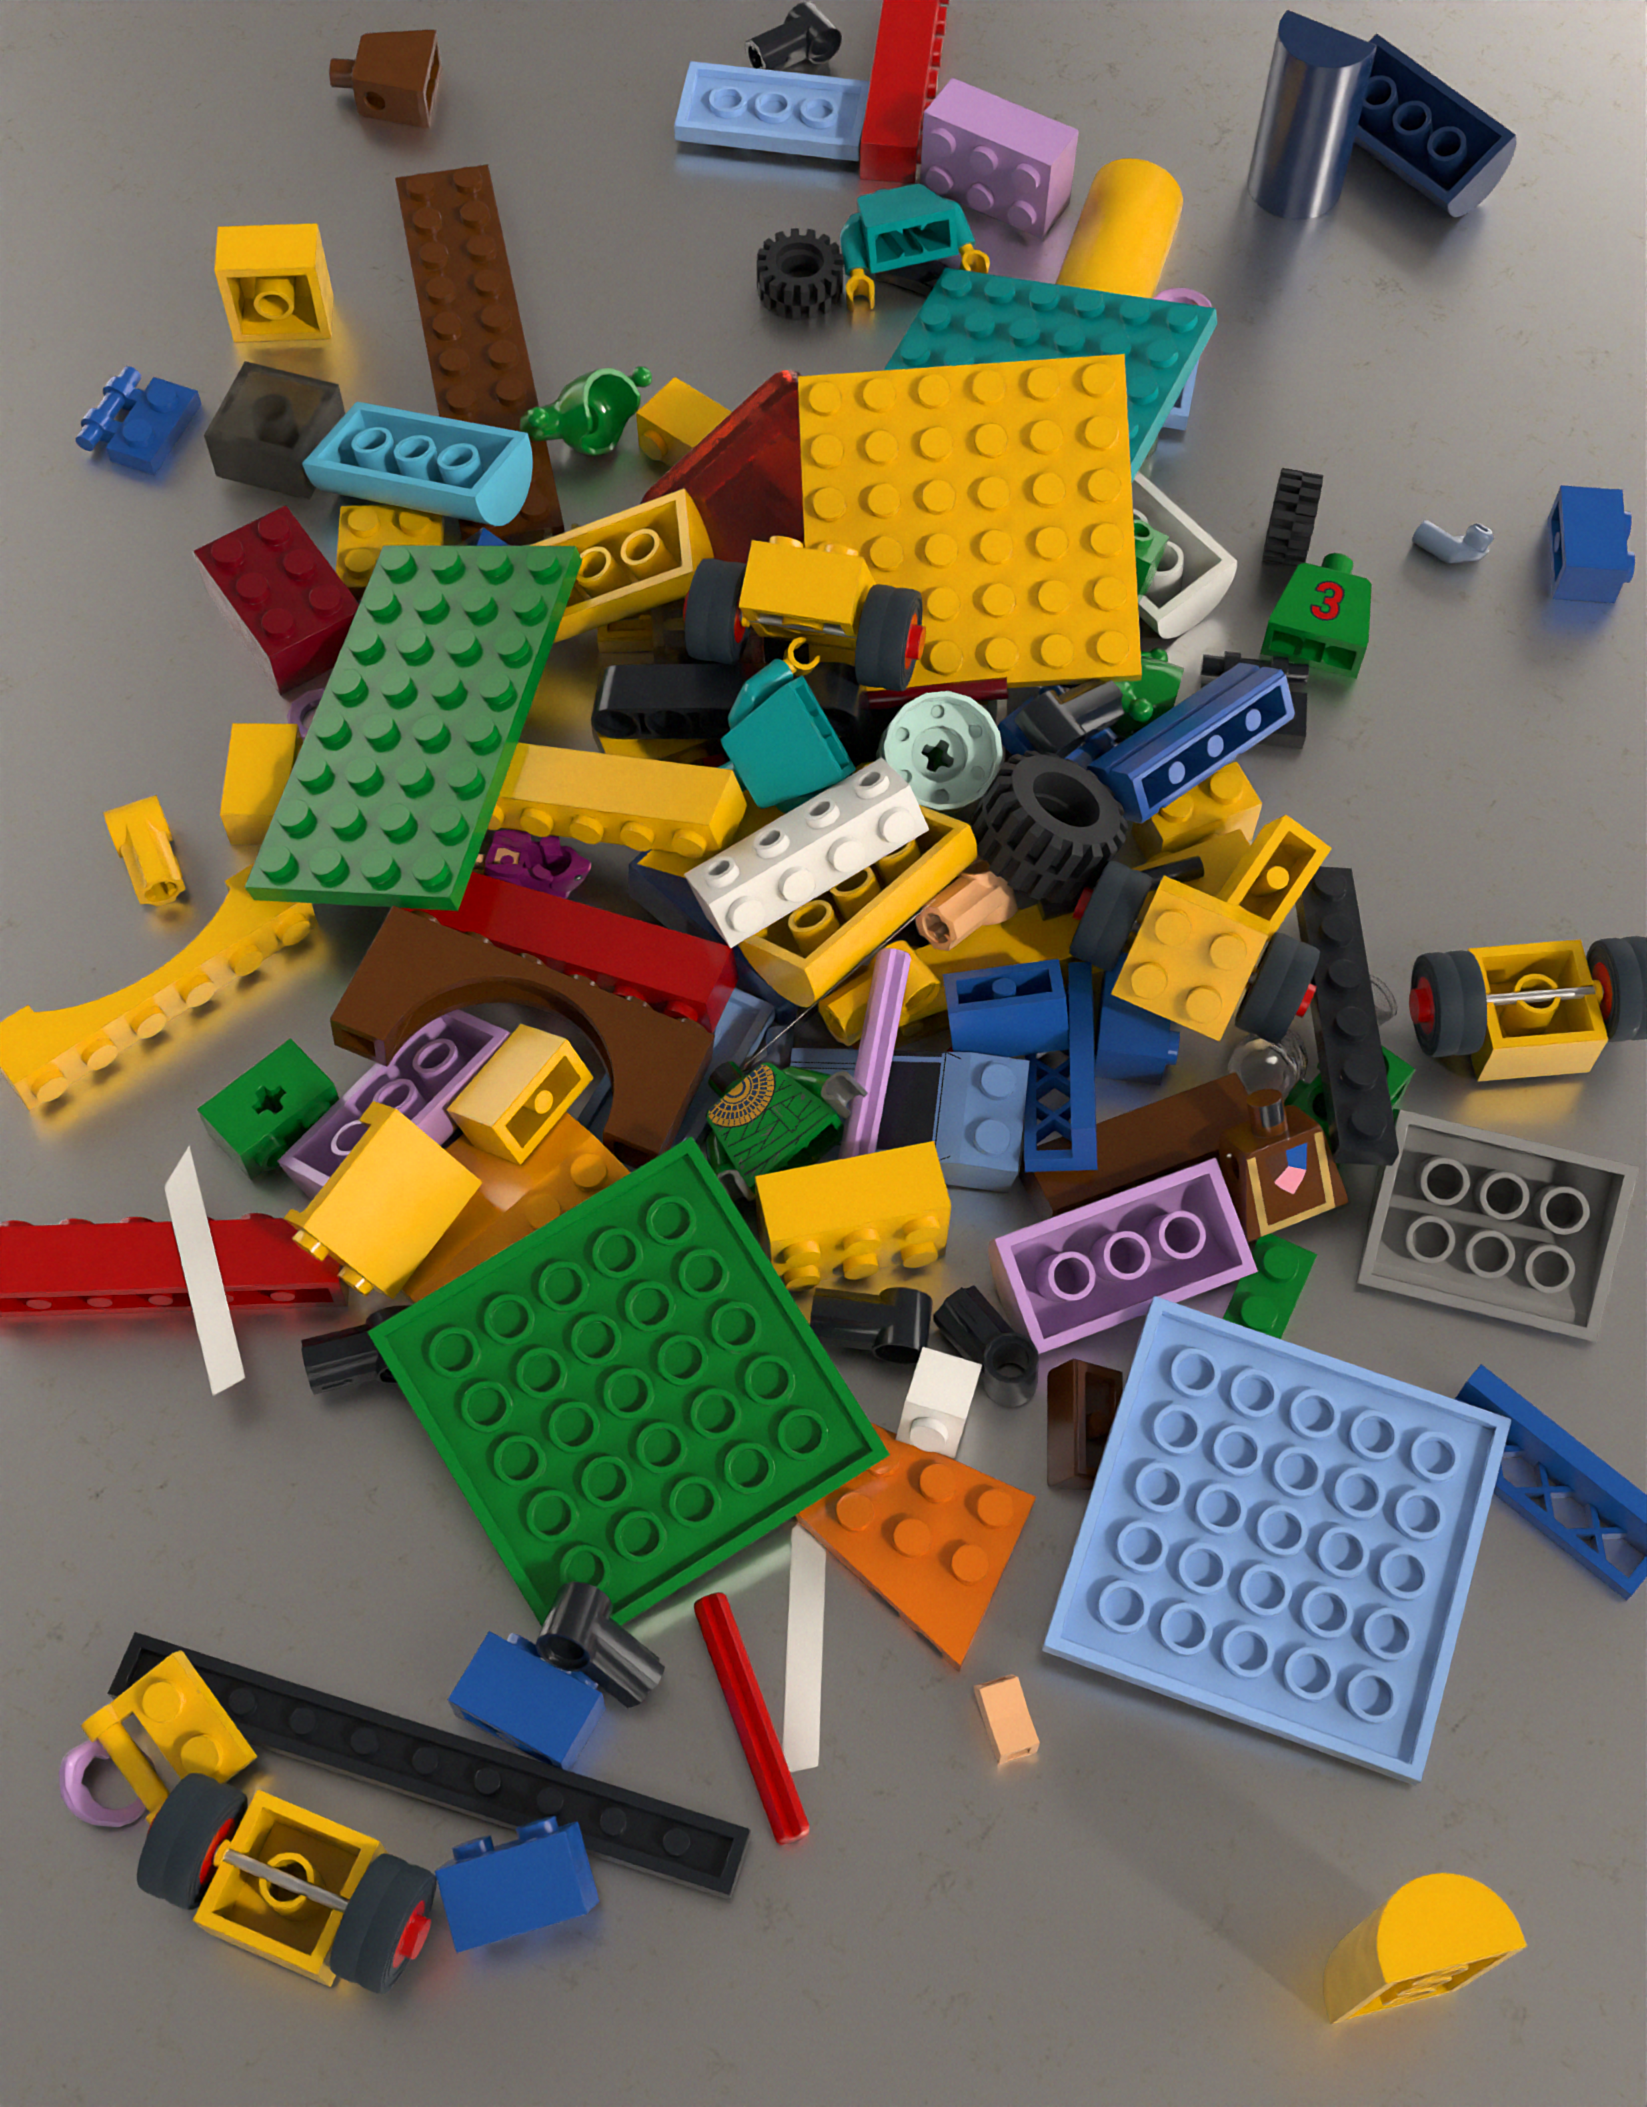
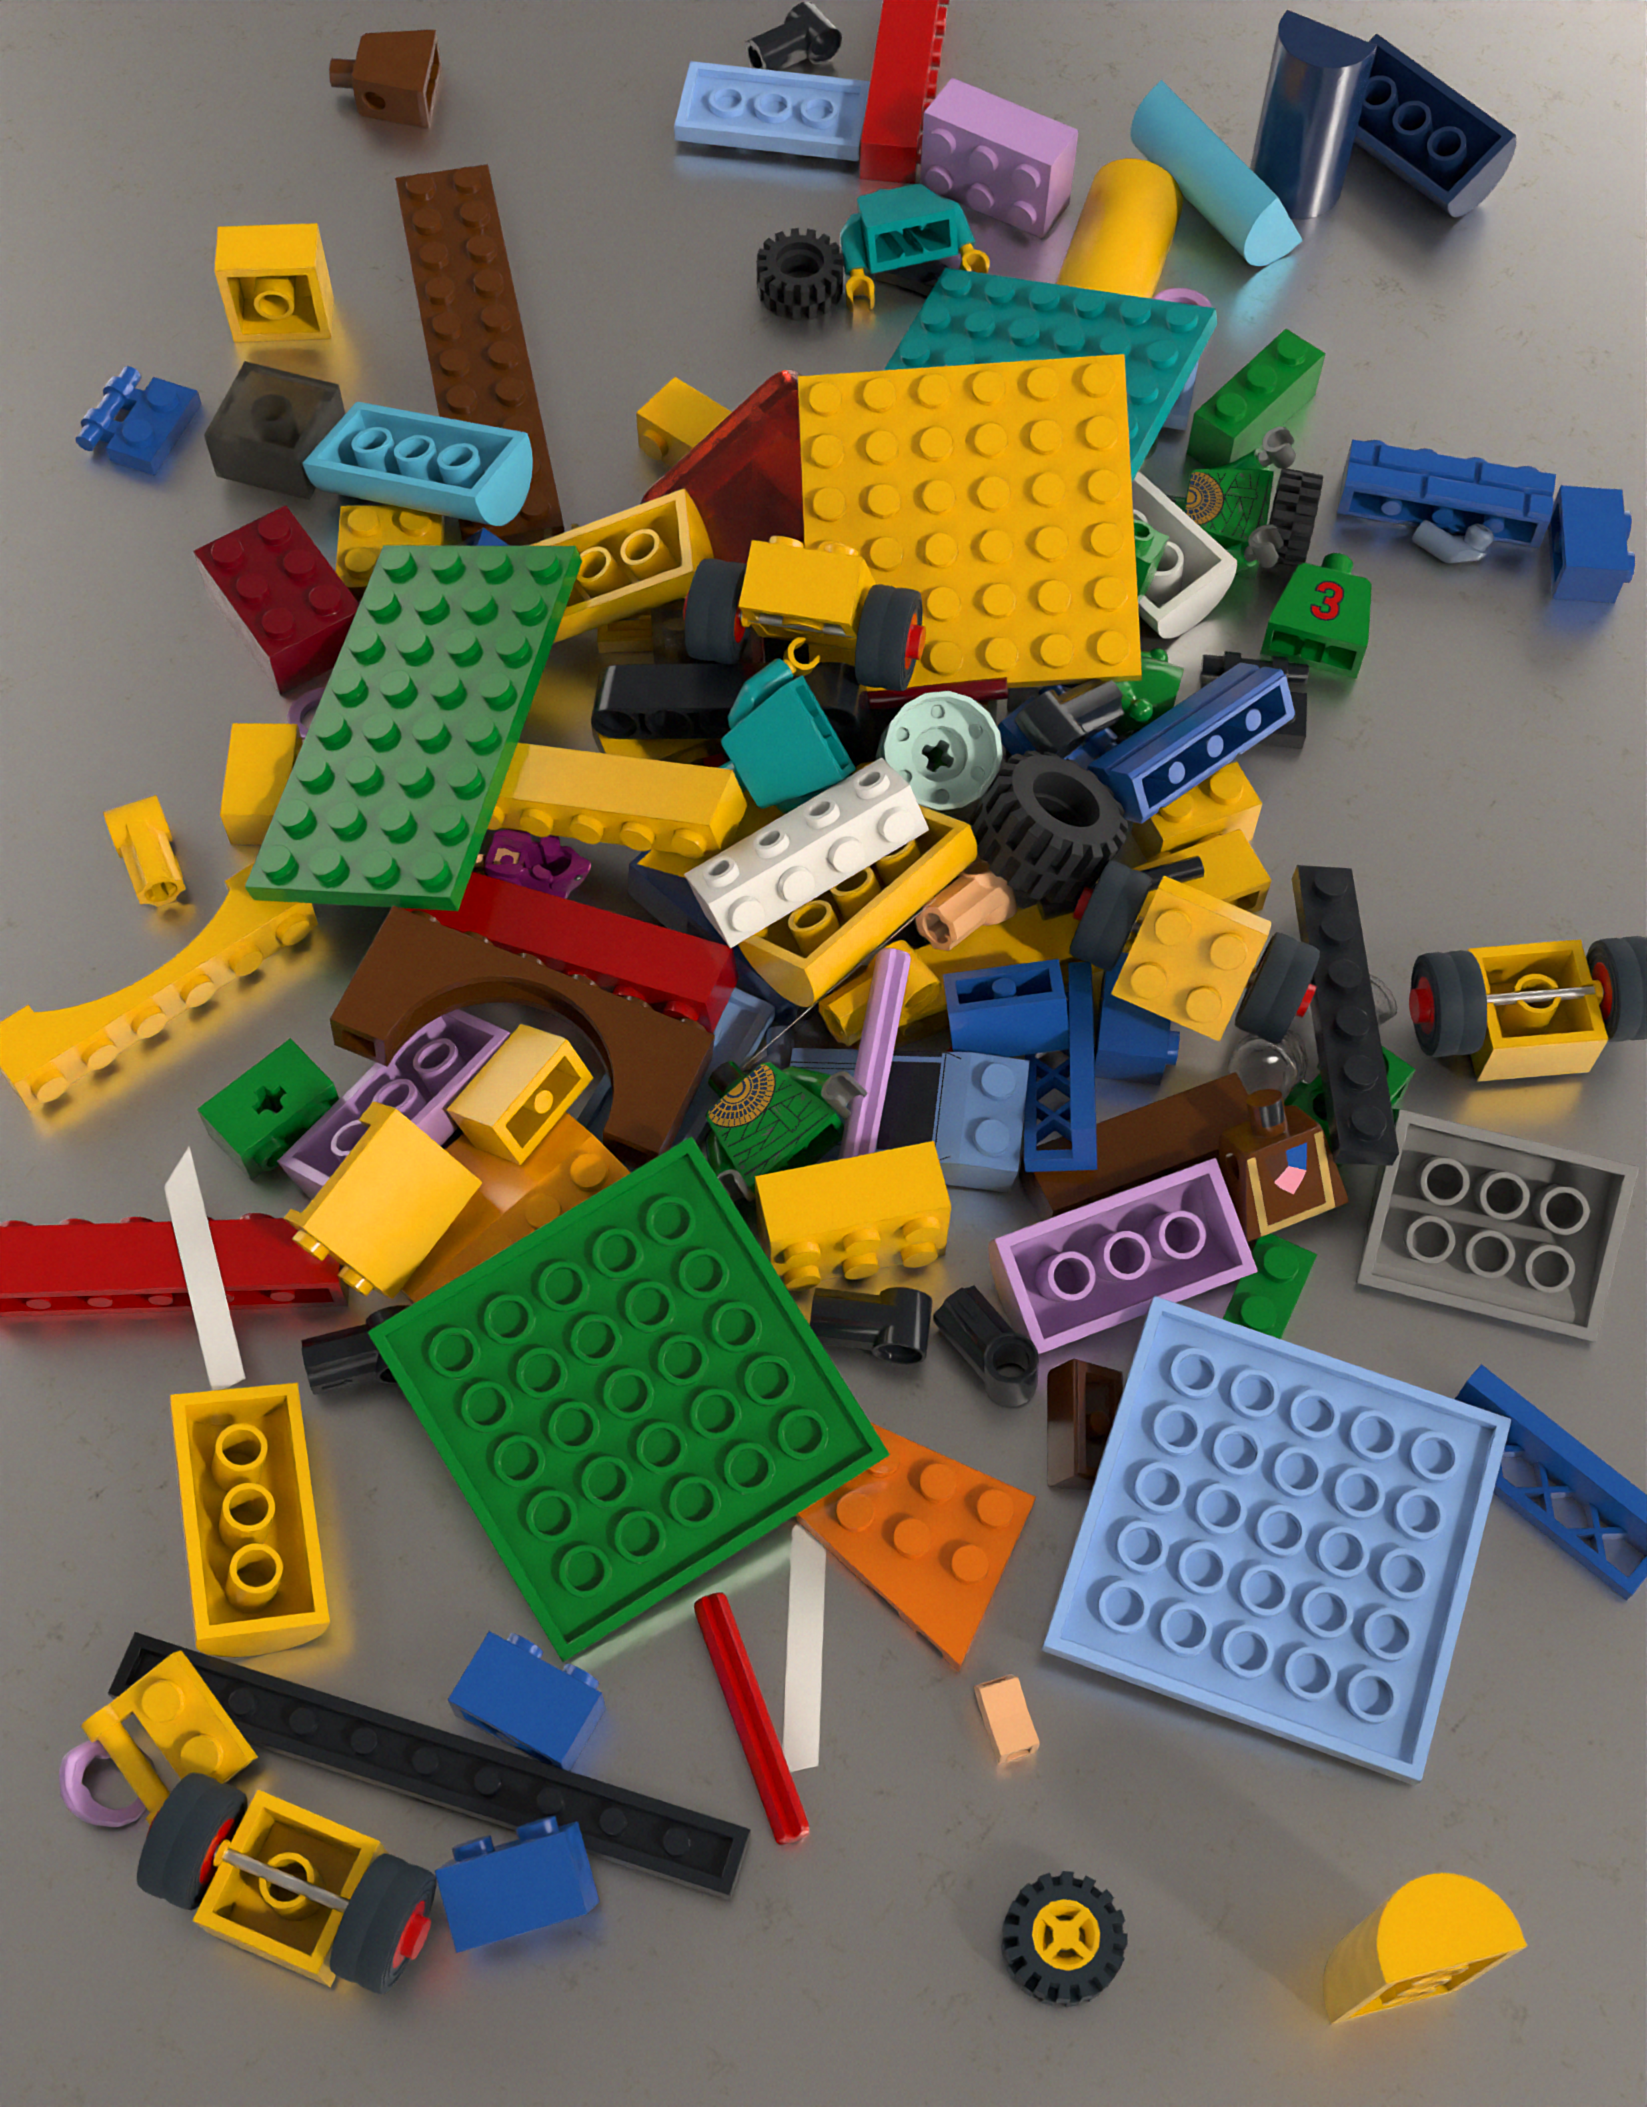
(248, 1520): none -> yellow brick
(585, 1639): black piece -> none
(589, 411): green piece -> none
(938, 1402): white brick -> none
(1079, 1921): none -> black wheel
(1213, 178): none -> medium azure brick
(1235, 501): none -> torso
(1256, 400): none -> green brick
(1275, 871): yellow brick -> none
(1447, 491): none -> blue brick

